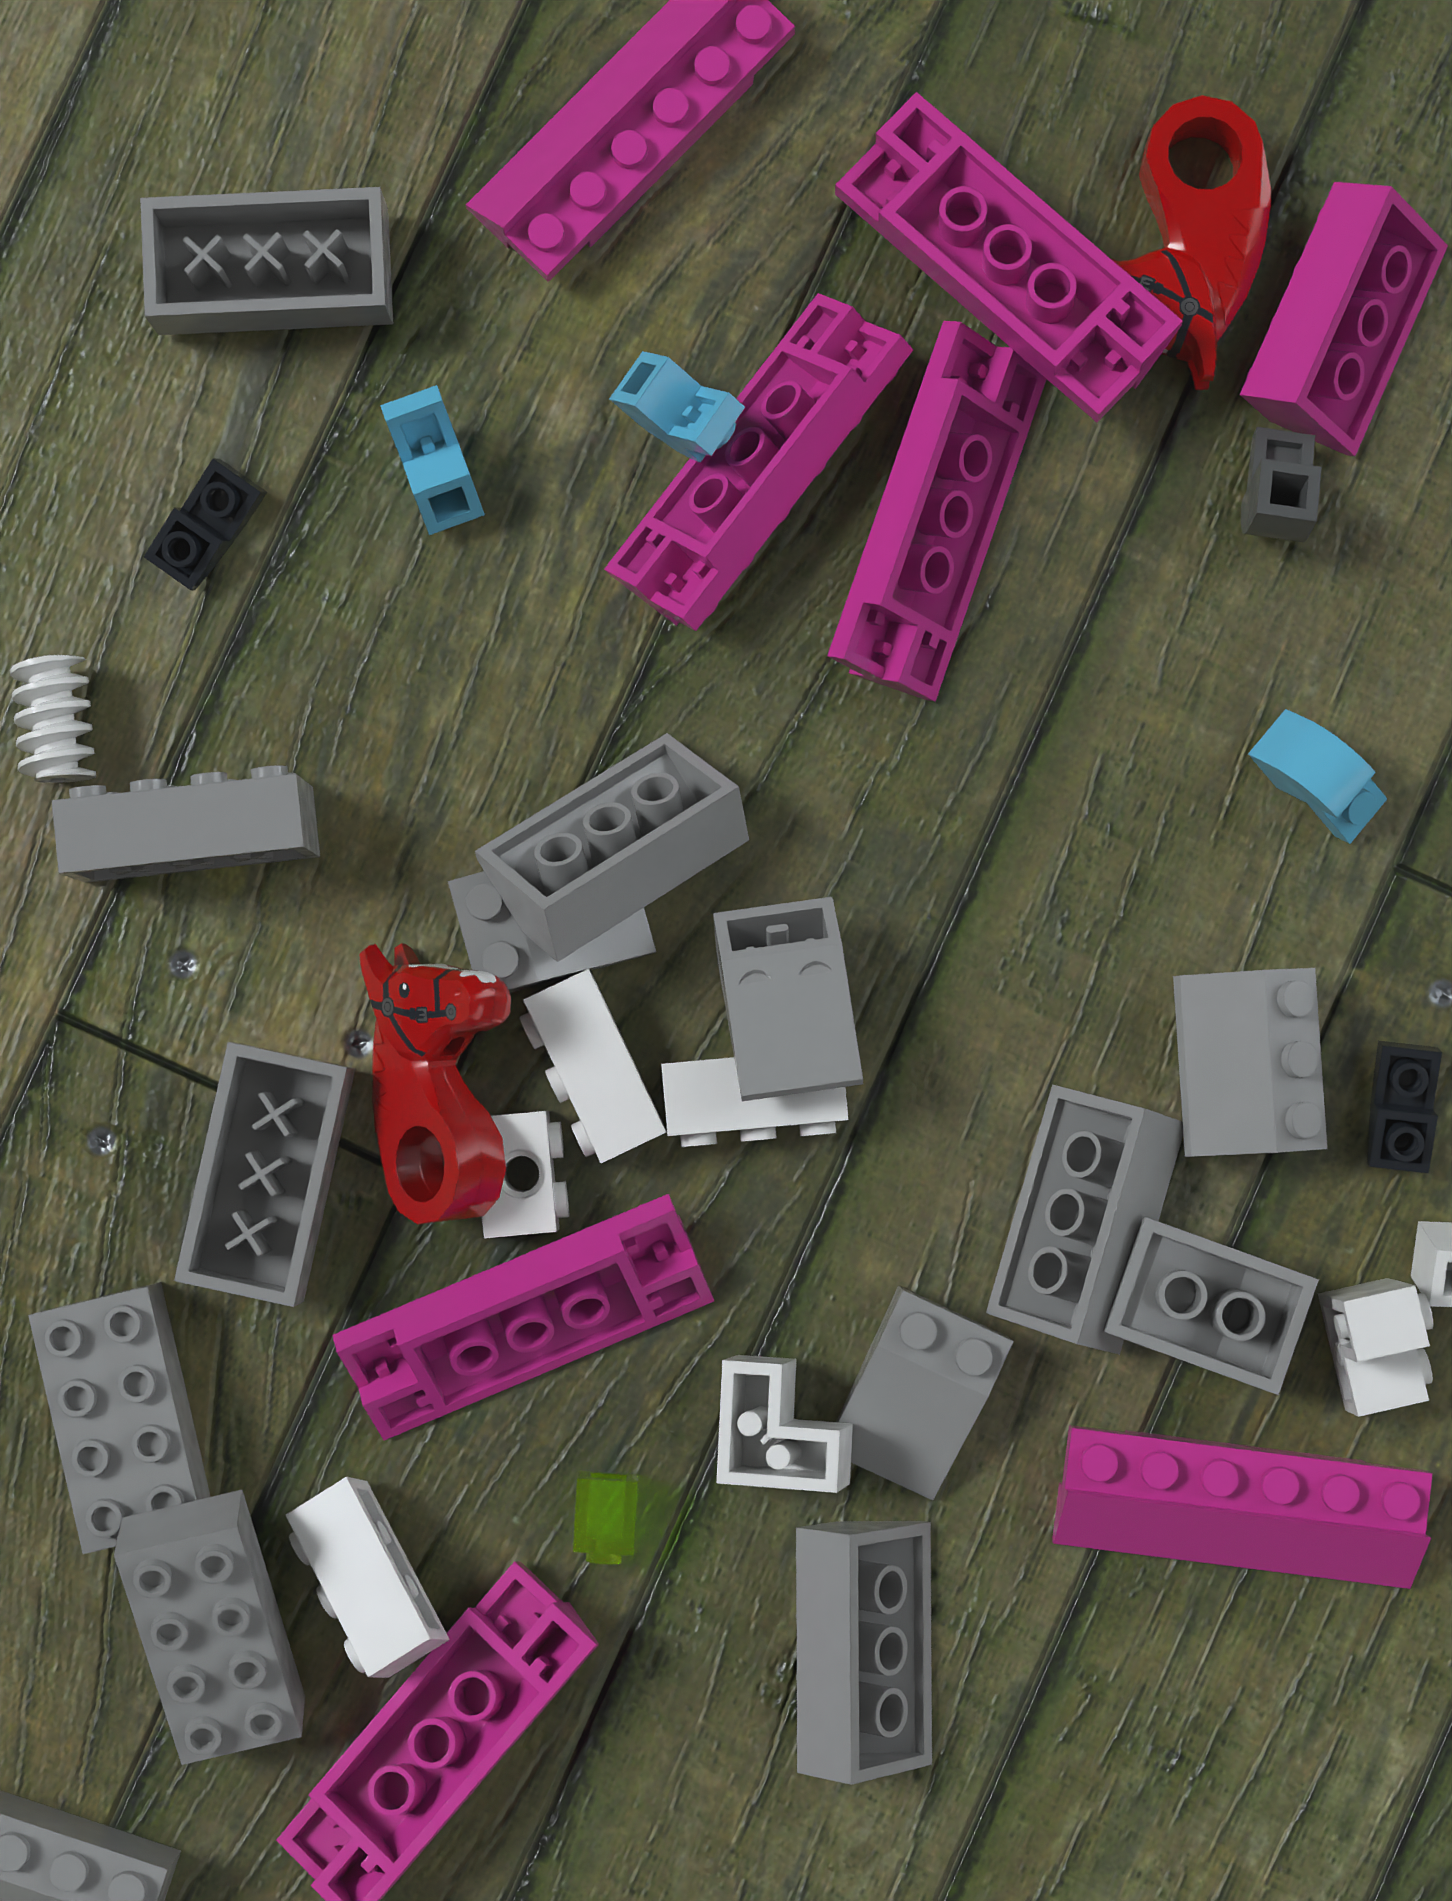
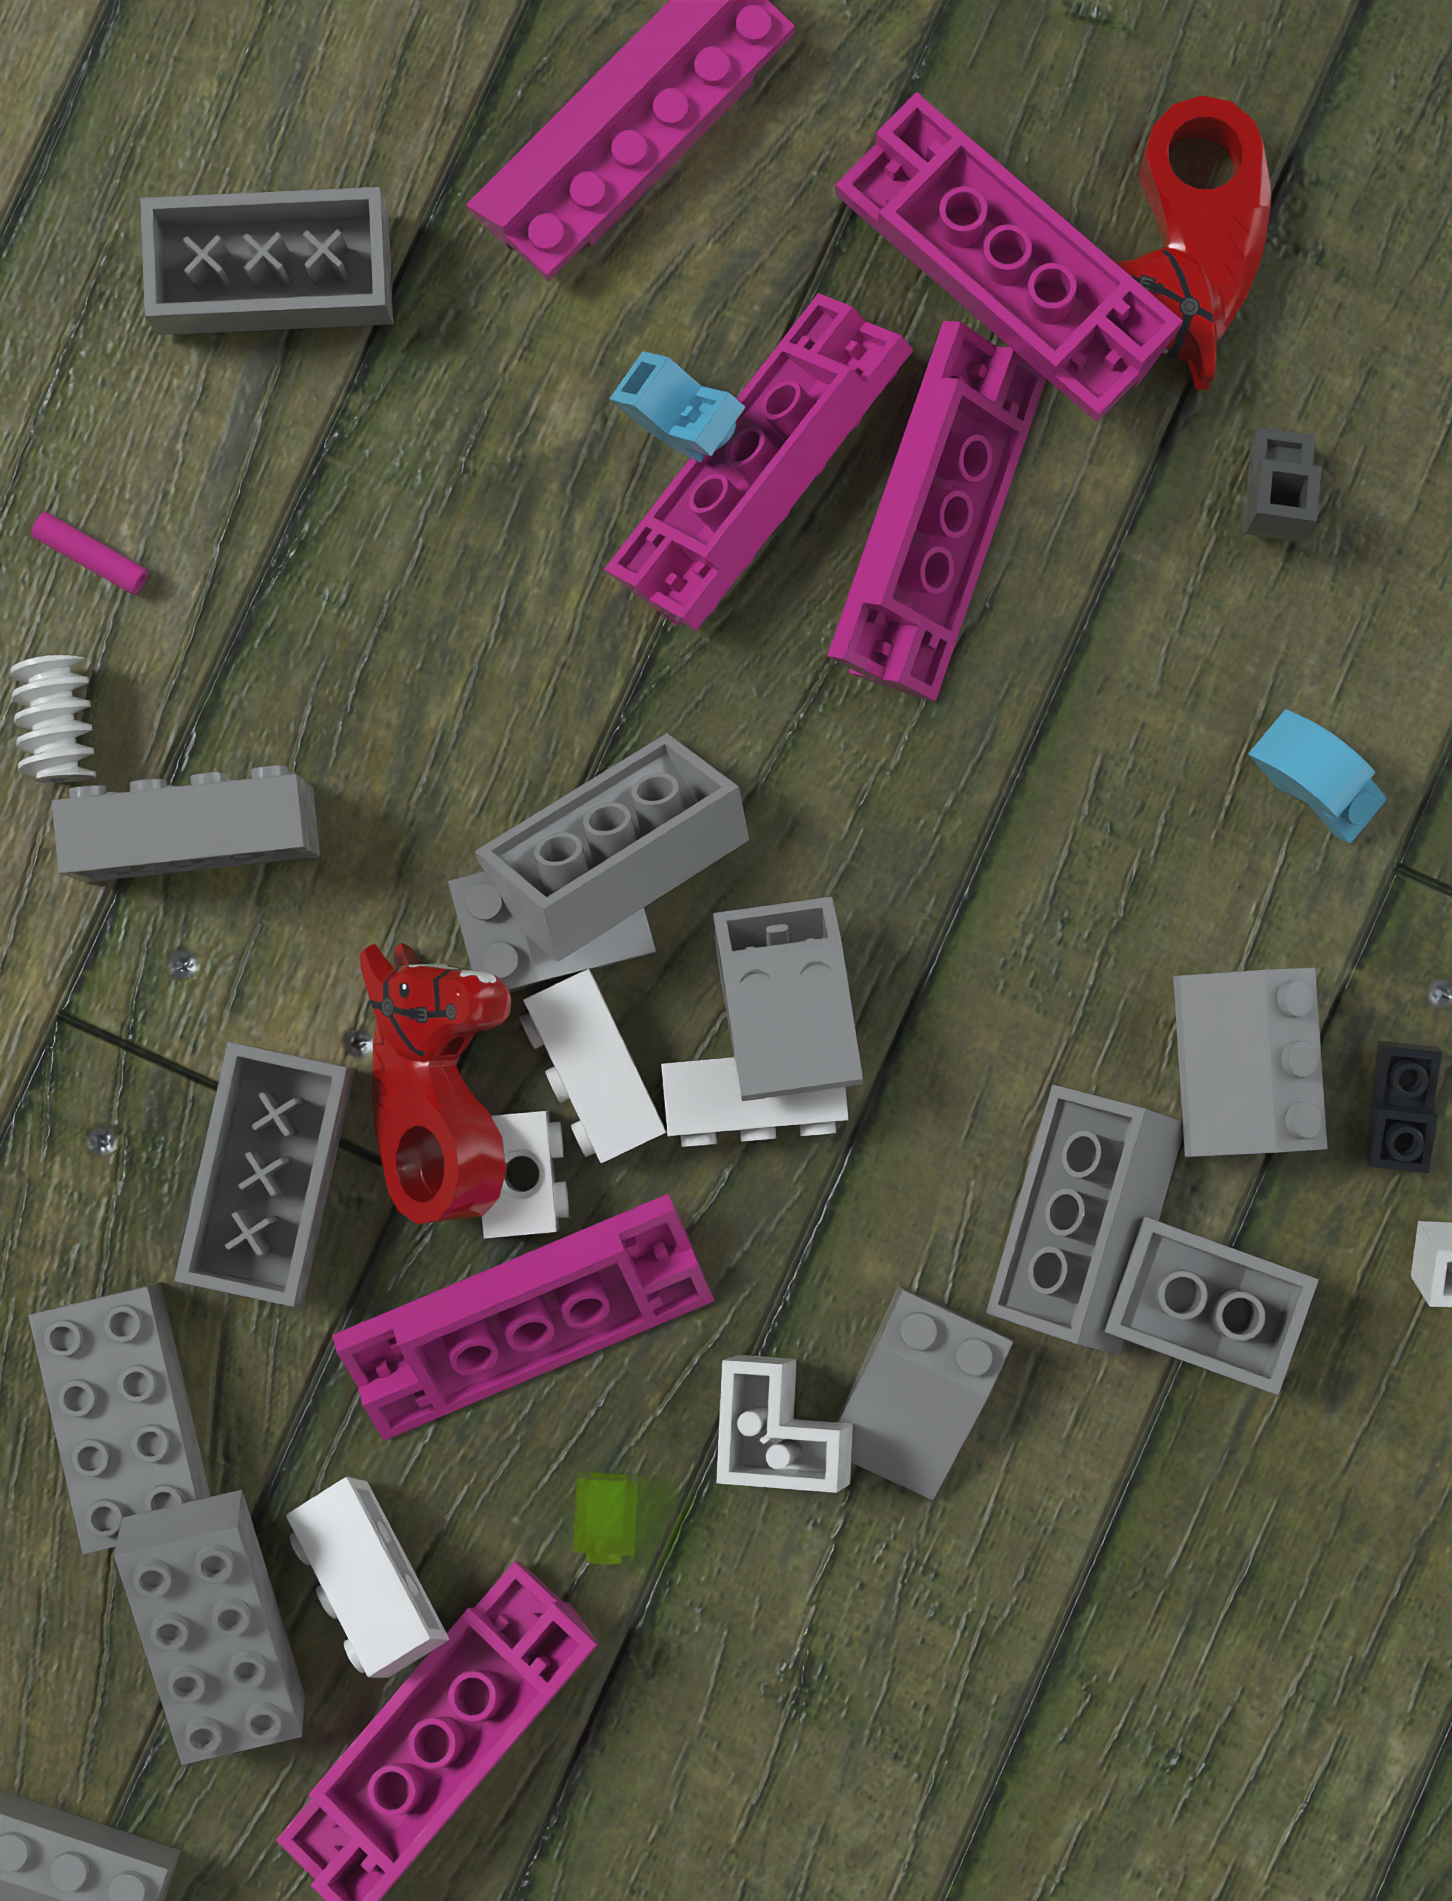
(89, 553): none -> dark pink piece
(206, 524): black slope -> none
(432, 459): medium azure brick -> none
(863, 1649): light grey slope -> none
(1242, 1506): dark pink slope -> none
(1345, 316): dark pink slope -> none
(1379, 1344): white brick -> none

